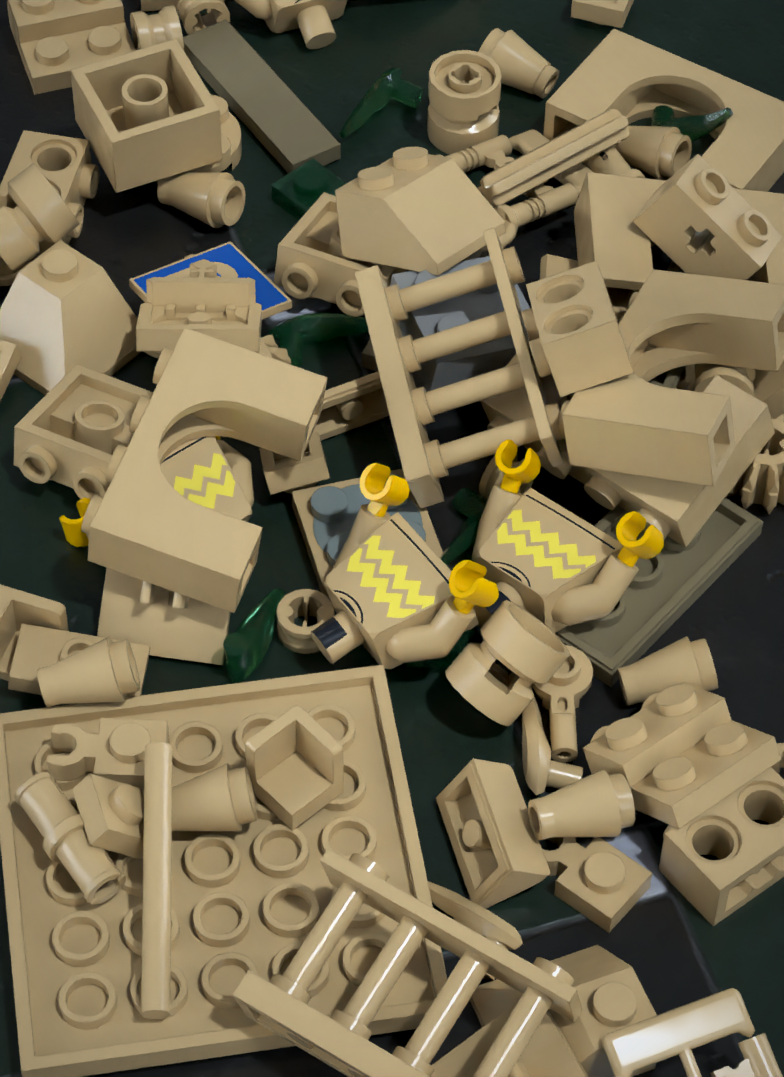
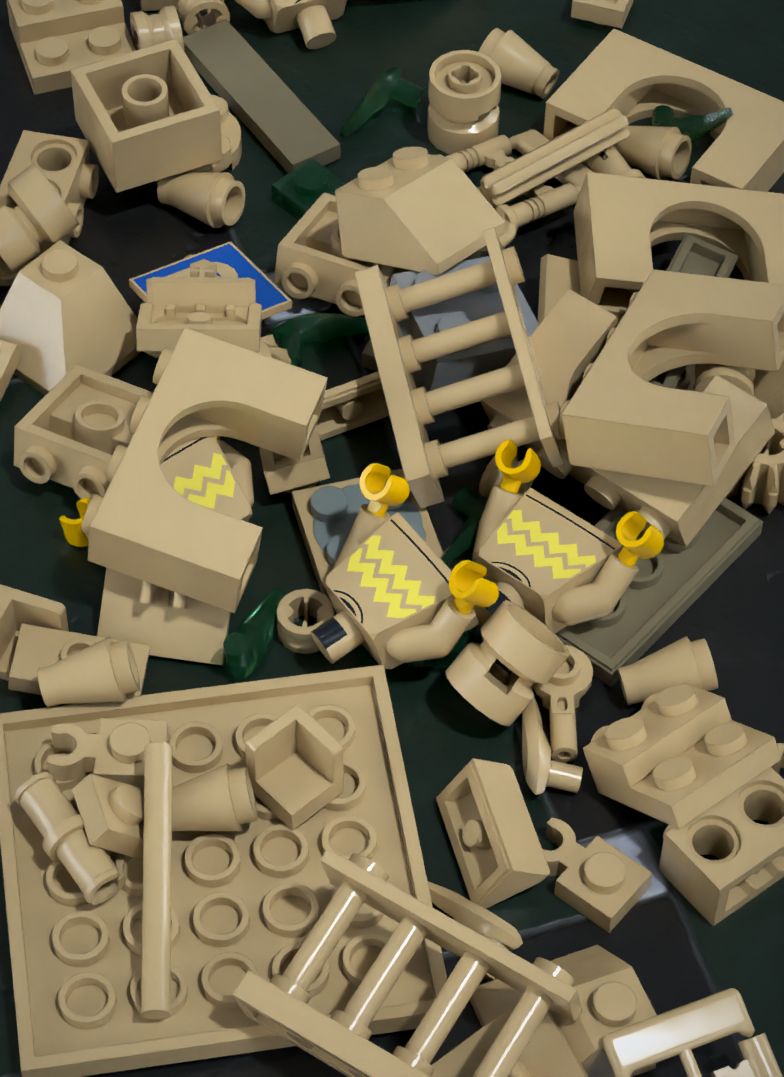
(575, 330): tan brick -> none
(586, 808): tan cone -> none
(707, 224): tan brick -> none

